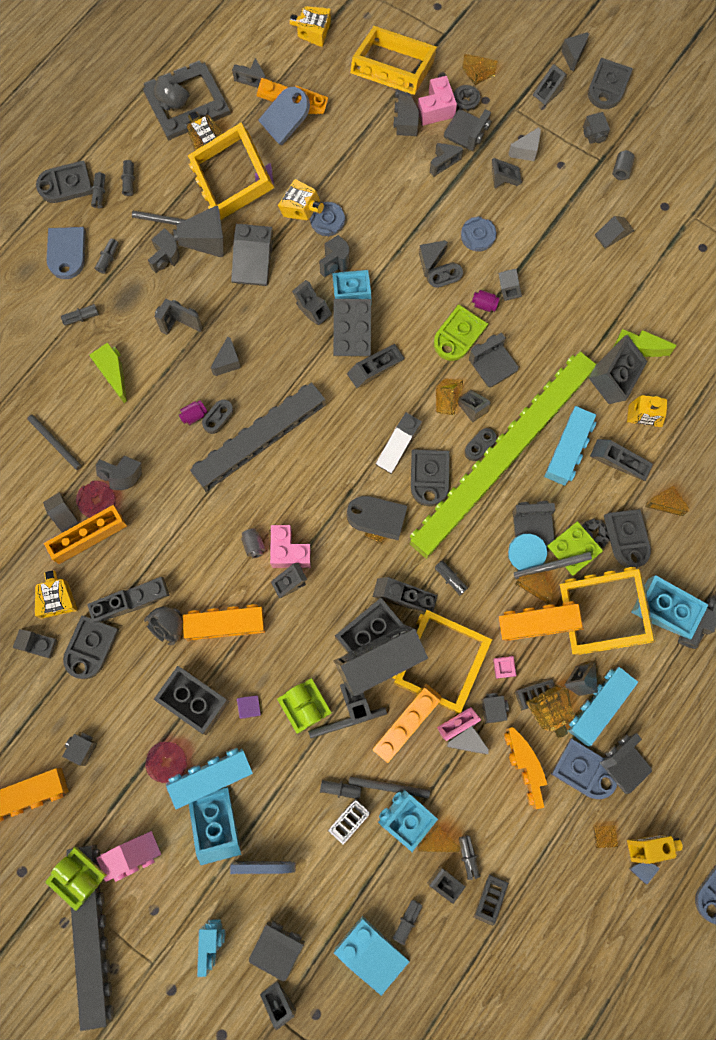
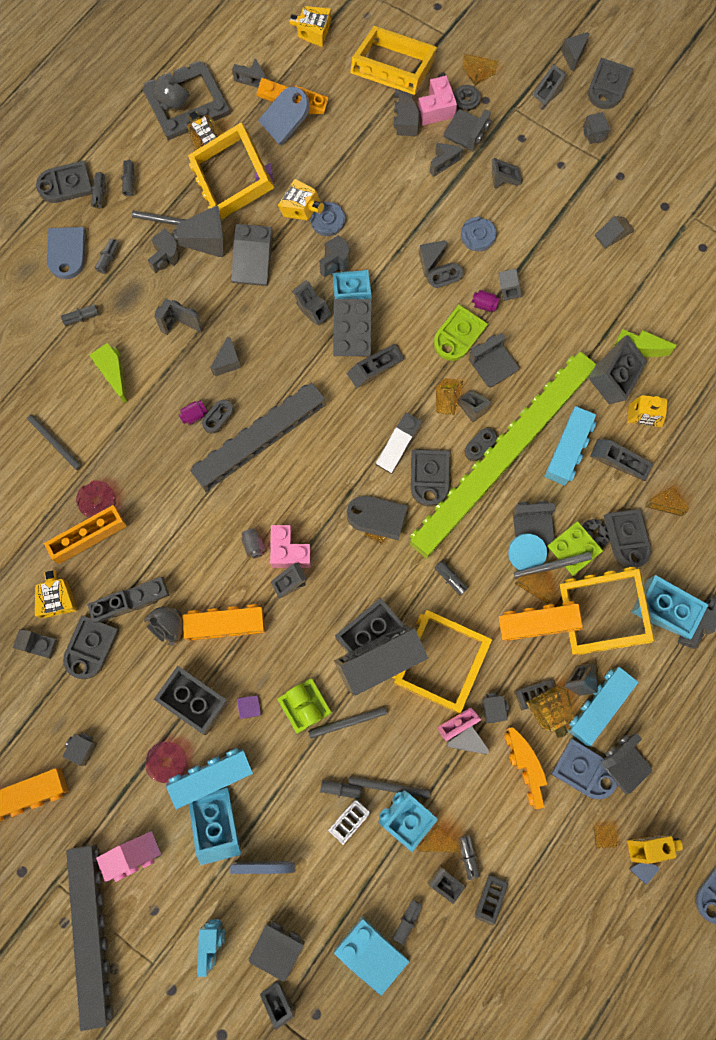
(60, 512): dark grey slope -> none
(75, 878): lime plate -> none
(120, 476): dark grey brick -> none
(356, 706): dark grey brick -> none
(404, 595): dark grey slope -> none
(406, 723): light orange brick -> none
(504, 667): bright pink tile -> none
(526, 147): light grey slope -> none
(623, 165): dark grey brick -> none

